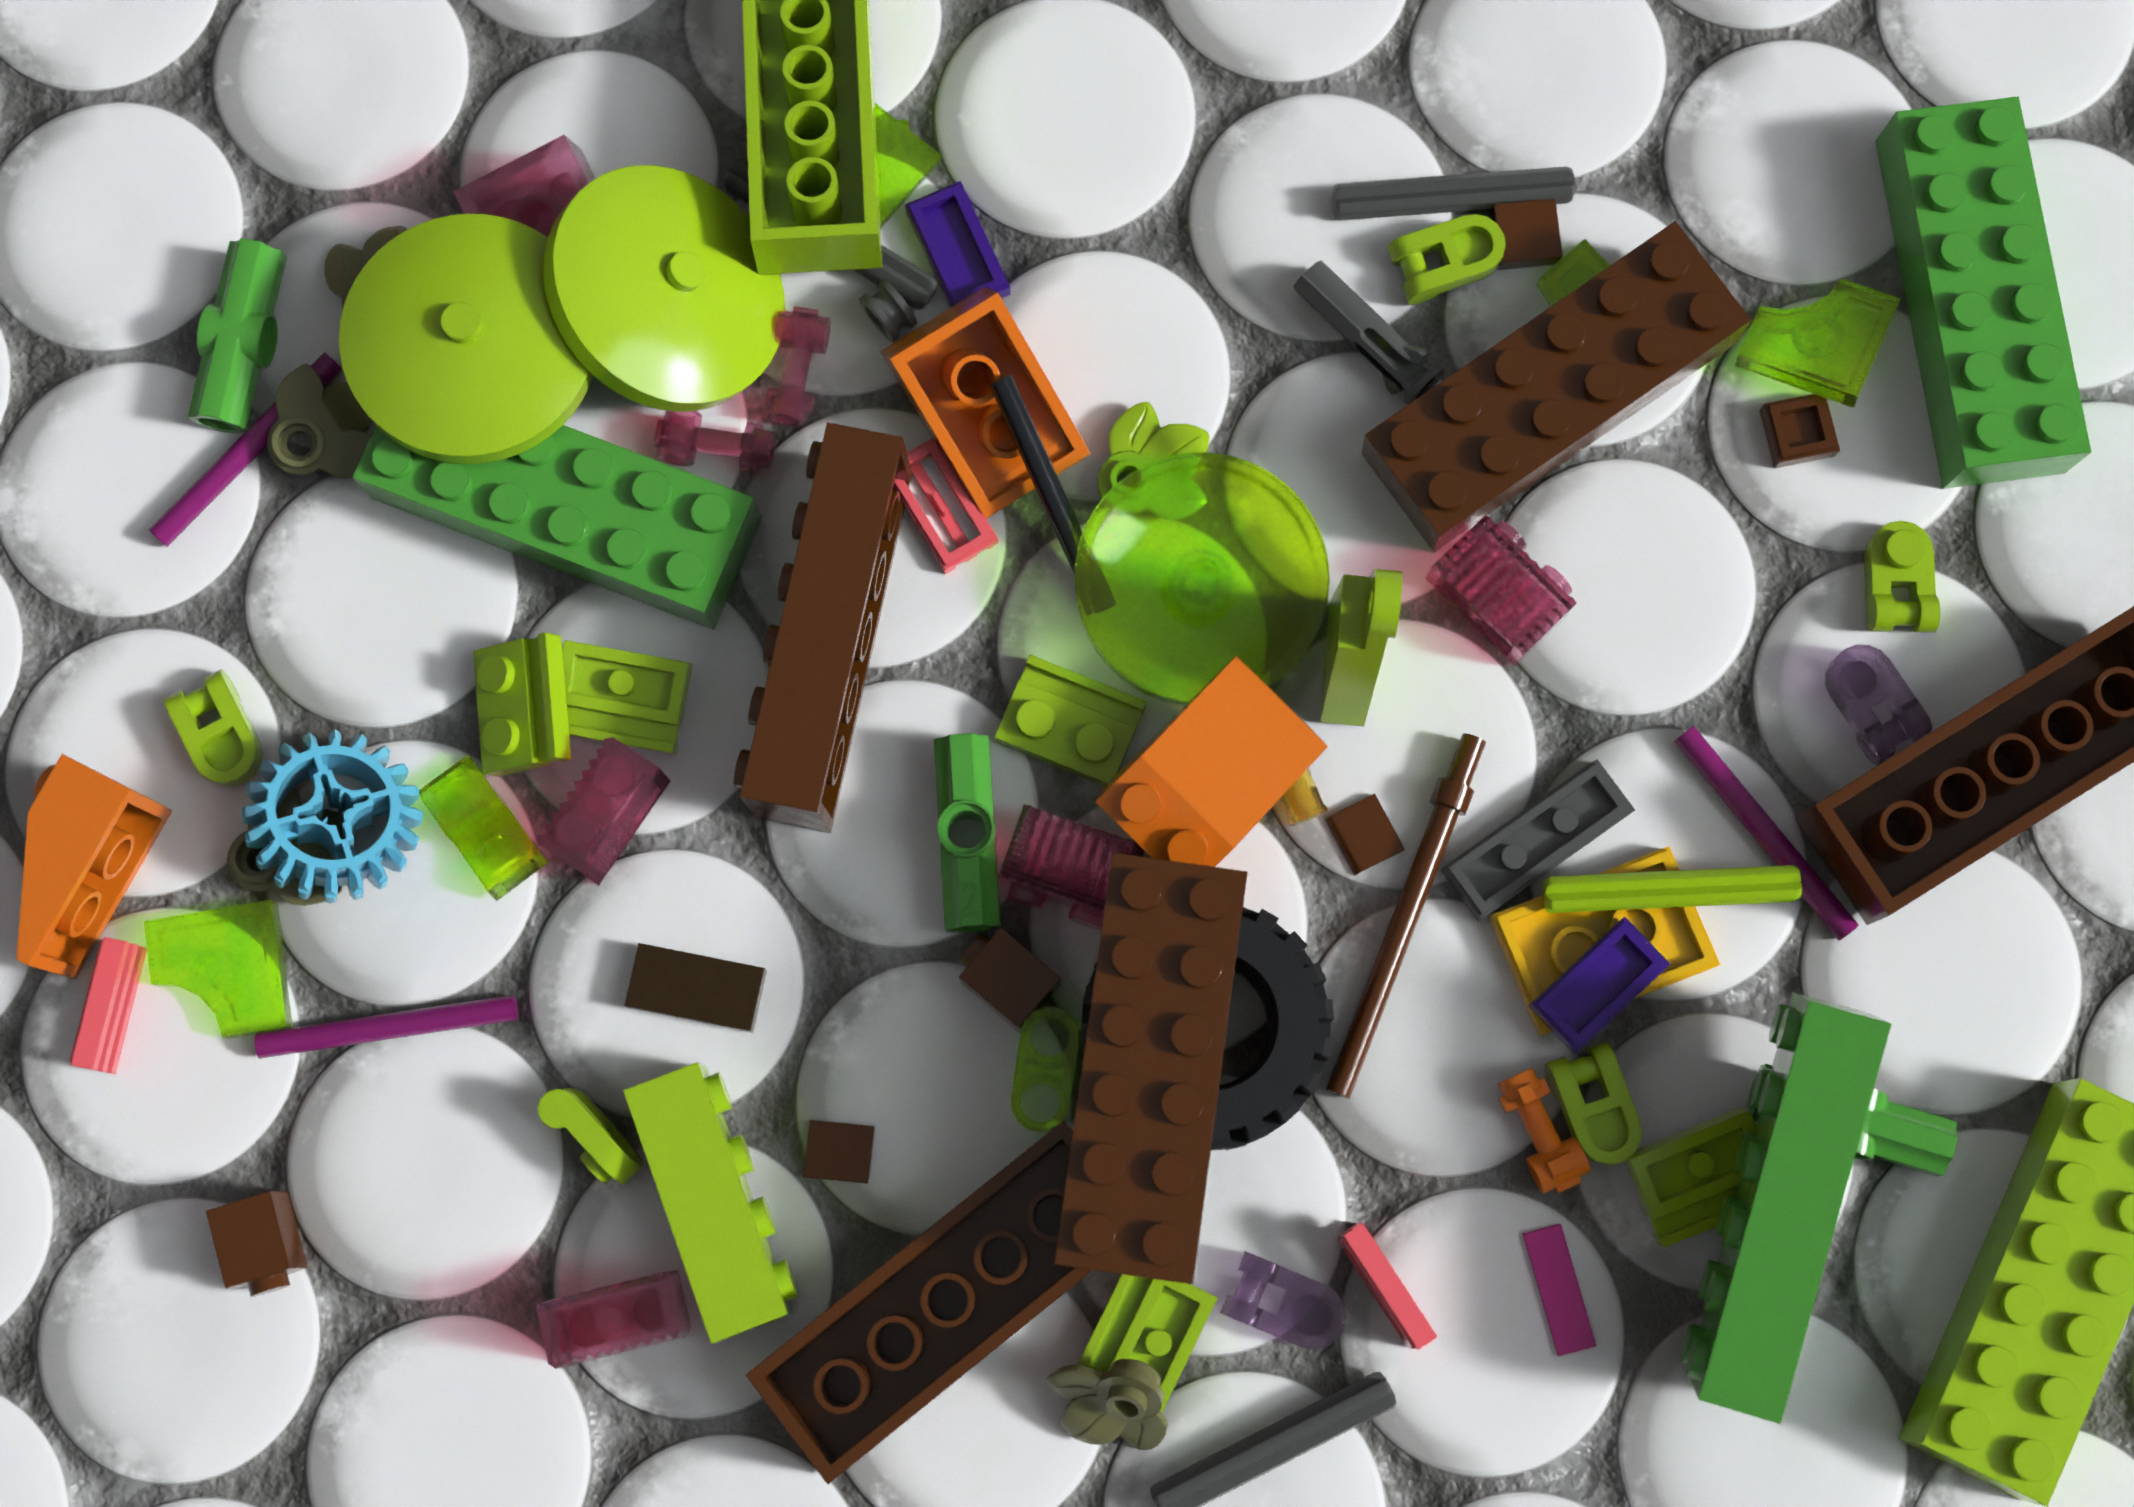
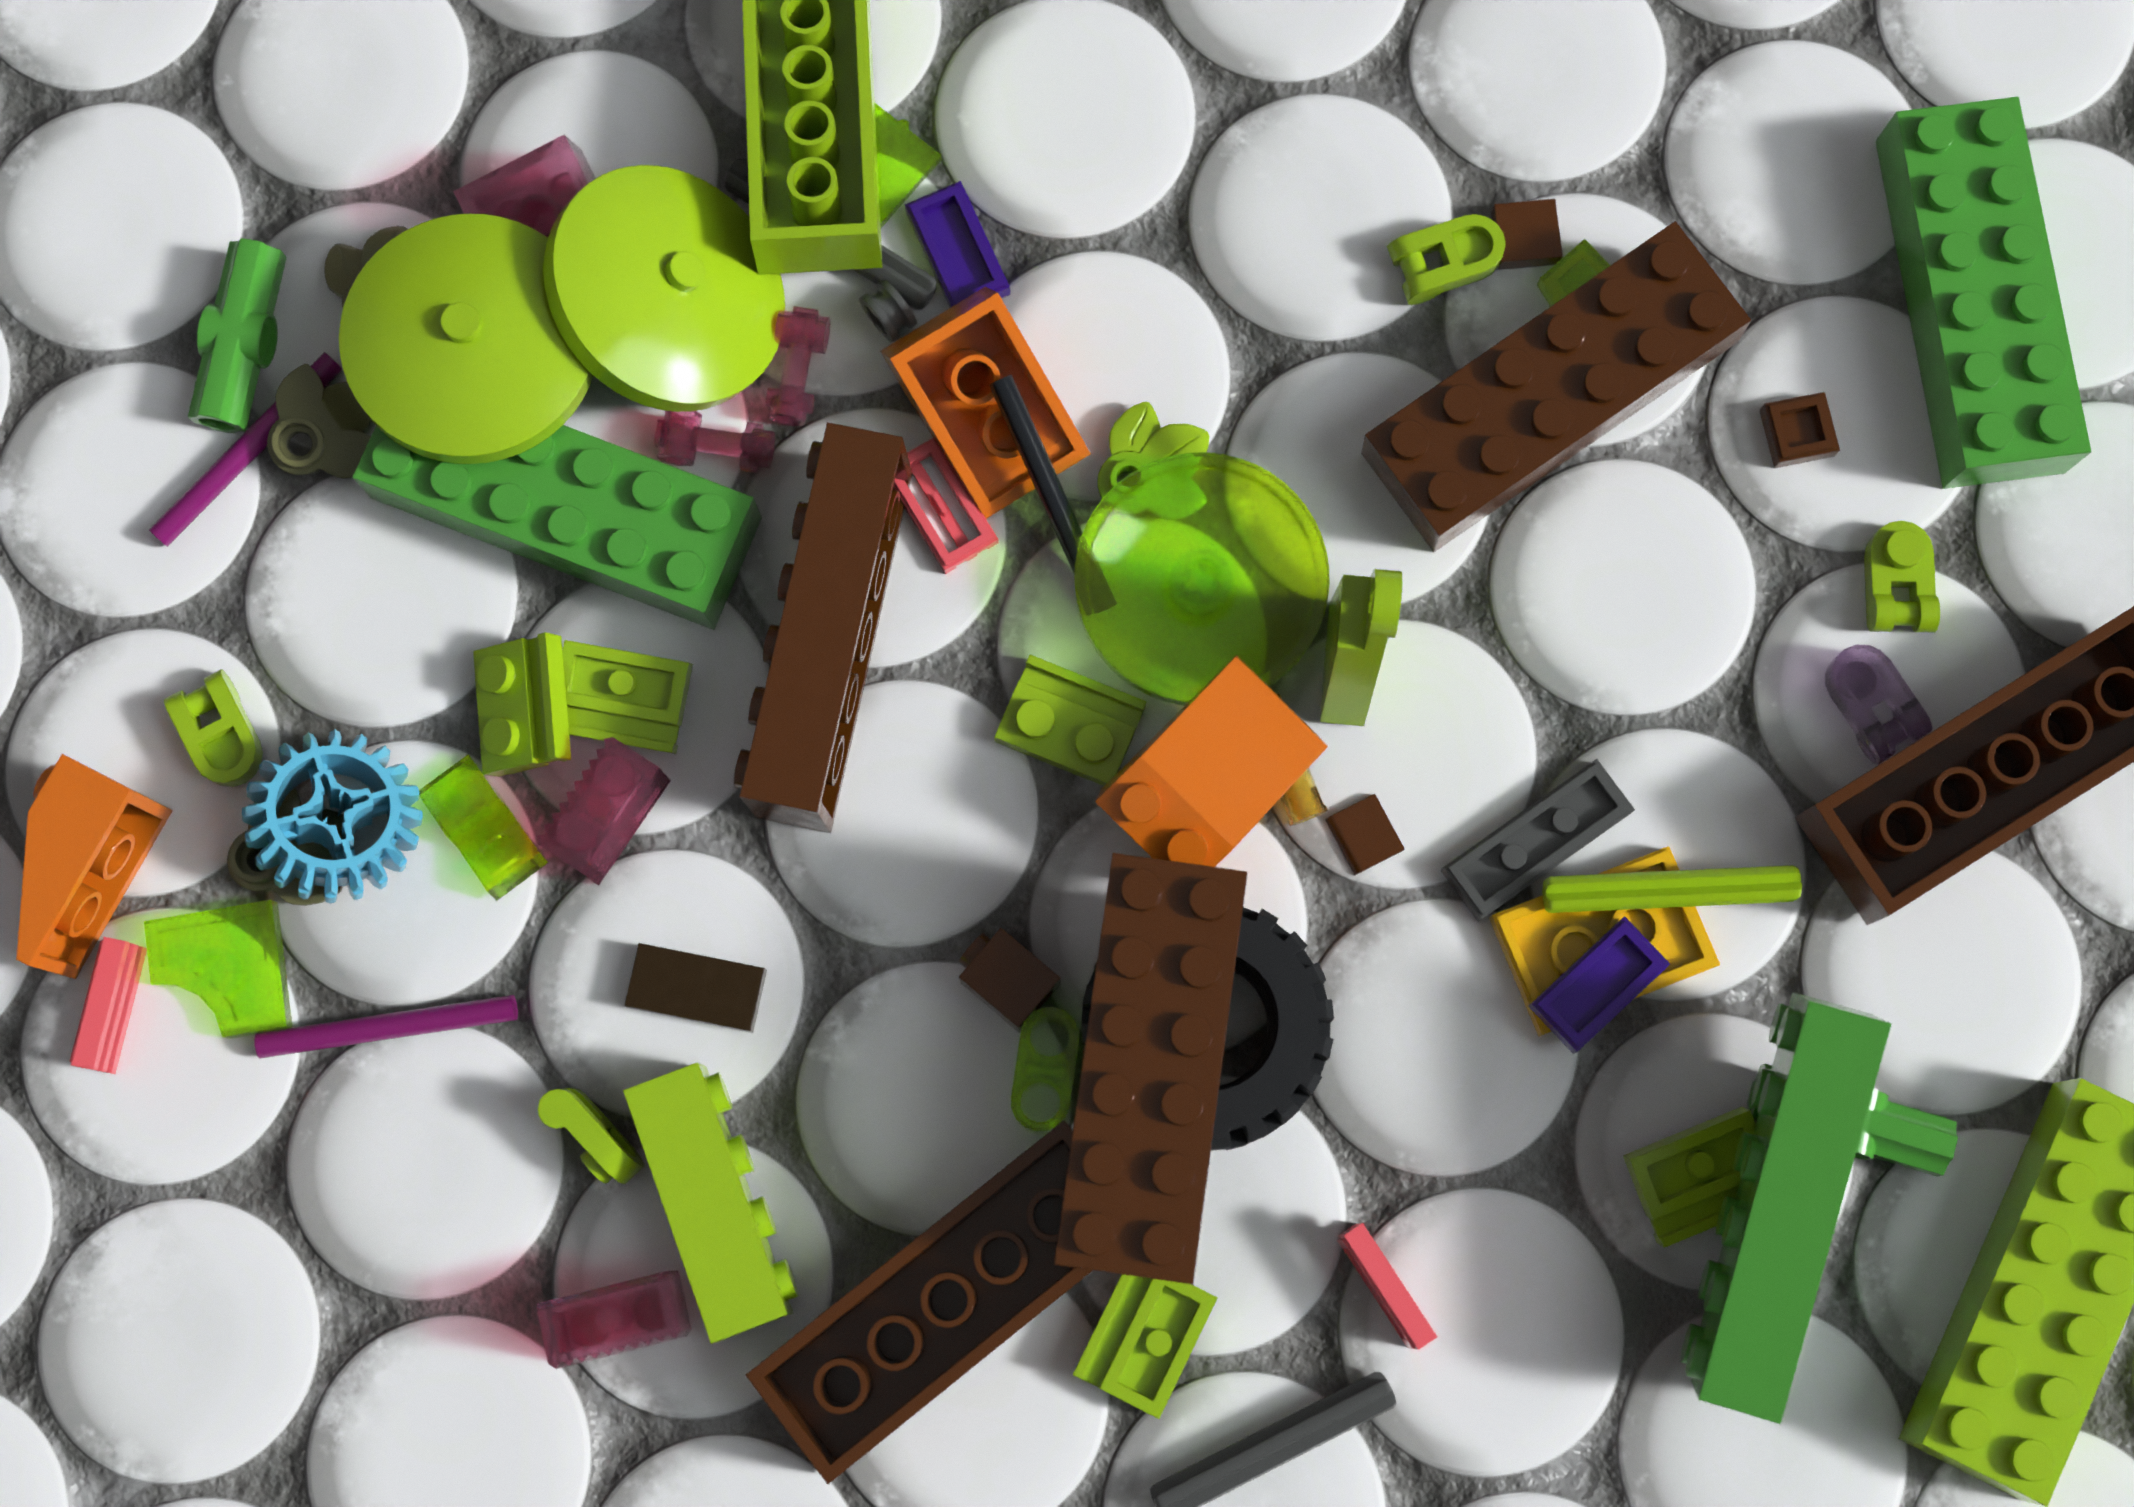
(257, 1242): reddish brown brick -> none
(839, 1151): reddish brown piece -> none
(968, 874): bright green piece -> none
(1061, 864): clear pink brick -> none
(1112, 1403): olive plate -> none
(1309, 1311): clear purple plate -> none
(1368, 333): dark grey piece -> none
(1450, 192): dark grey axle -> none
(1450, 799): reddish brown bar -> none
(1502, 588): clear pink brick -> none
(1556, 1163): orange bar -> none
(1559, 1290): dark pink window -> none
(1604, 1128): lime plate -> none
(1765, 831): magenta bar -> none
(1821, 345): clear neon green tile -> none

